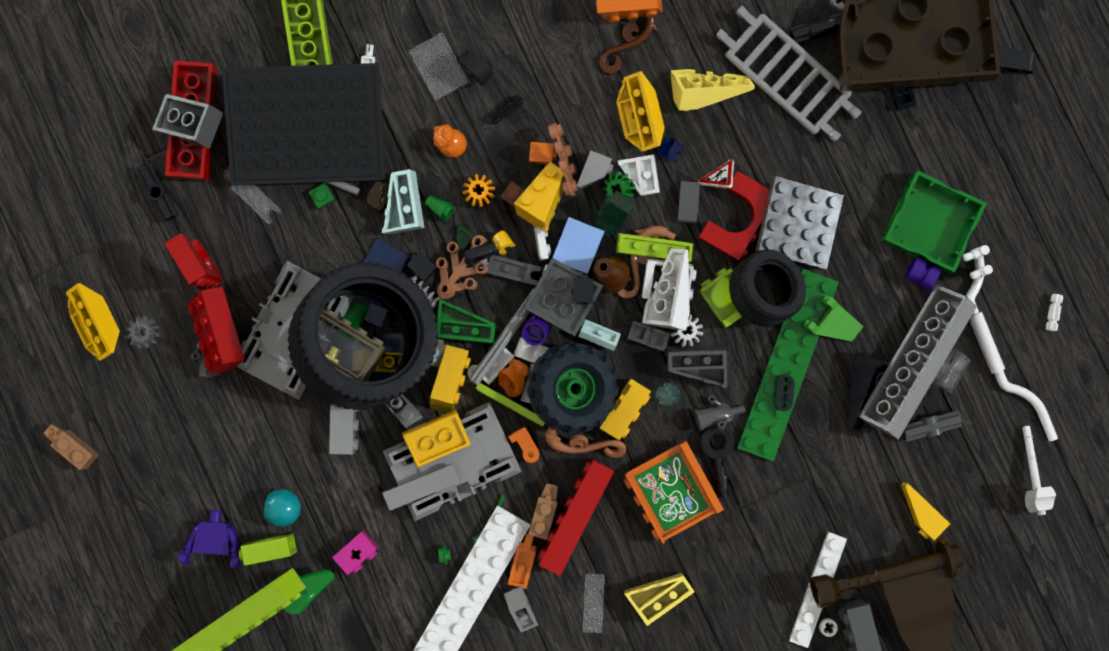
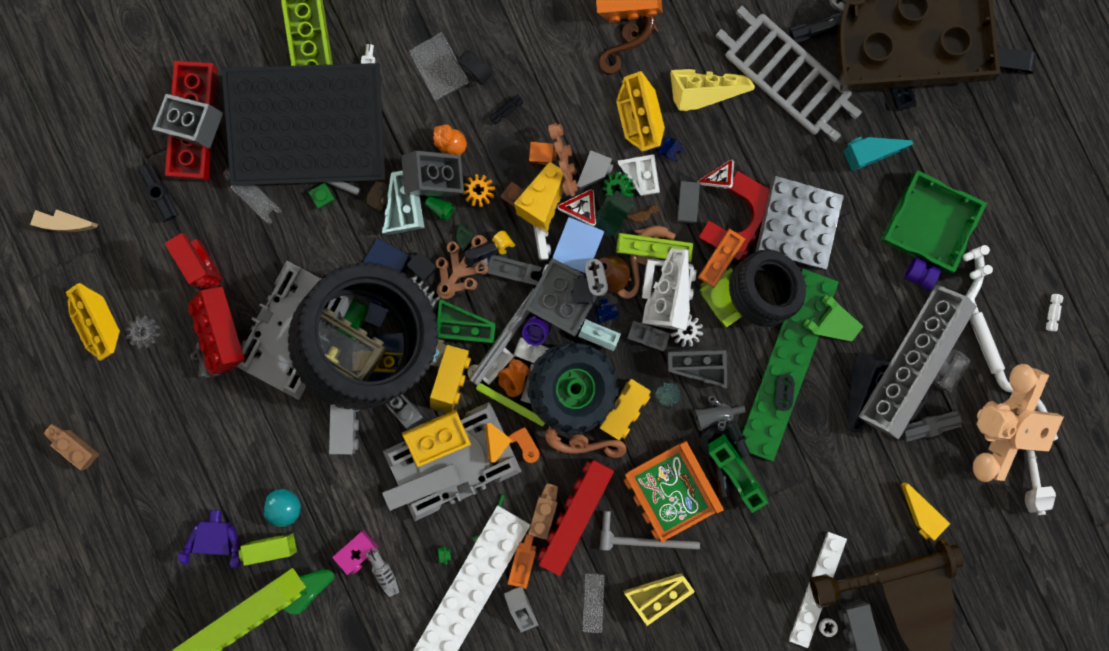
(61, 222): none -> tan slope
(383, 573): none -> light grey hinge
(432, 174): none -> dark grey brick
(495, 441): none -> light orange slope
(581, 207): none -> piece
(591, 278): none -> light grey beam
(607, 312): none -> clear blue tile
(607, 539): none -> light grey bar
(641, 216): none -> clear orange piece
(721, 258): none -> orange tile
(738, 439): none -> black axle
(743, 479): none -> green arch
(870, 150): none -> teal slope
(1015, 424): none -> light nougat piece

